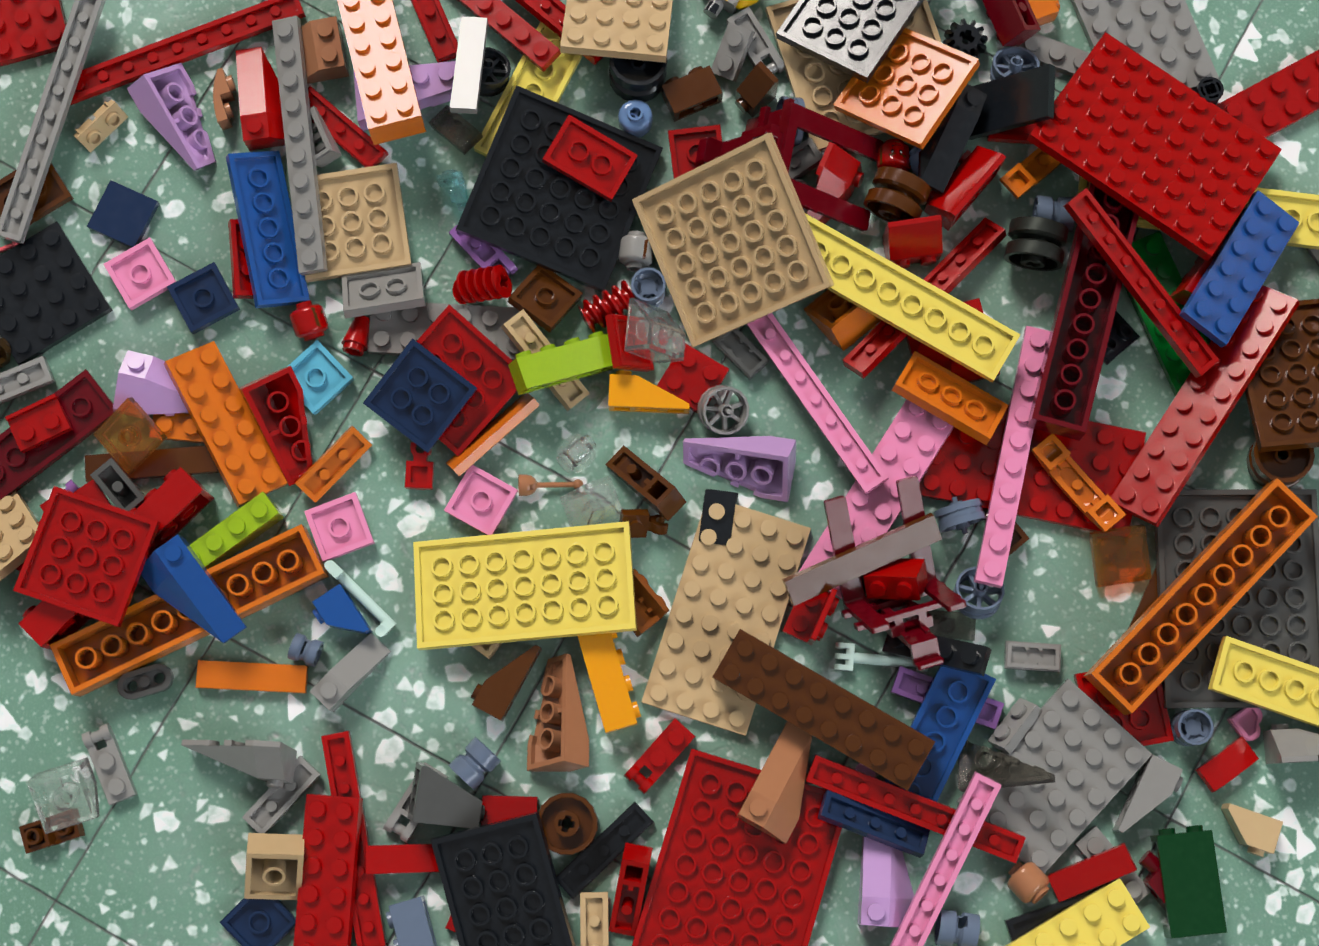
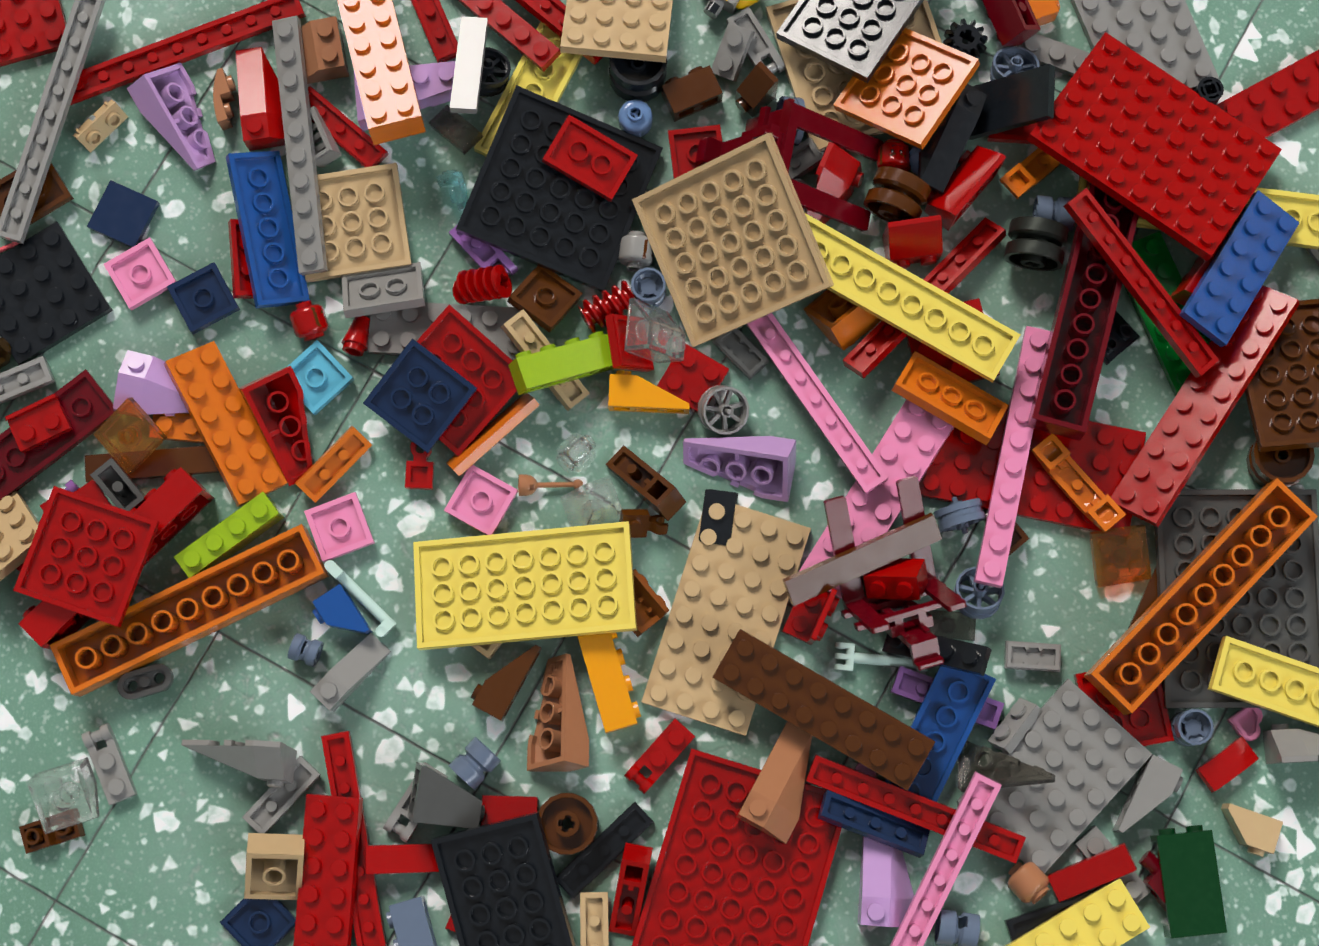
(185, 583): blue wedge -> none
(252, 676): orange tile -> none

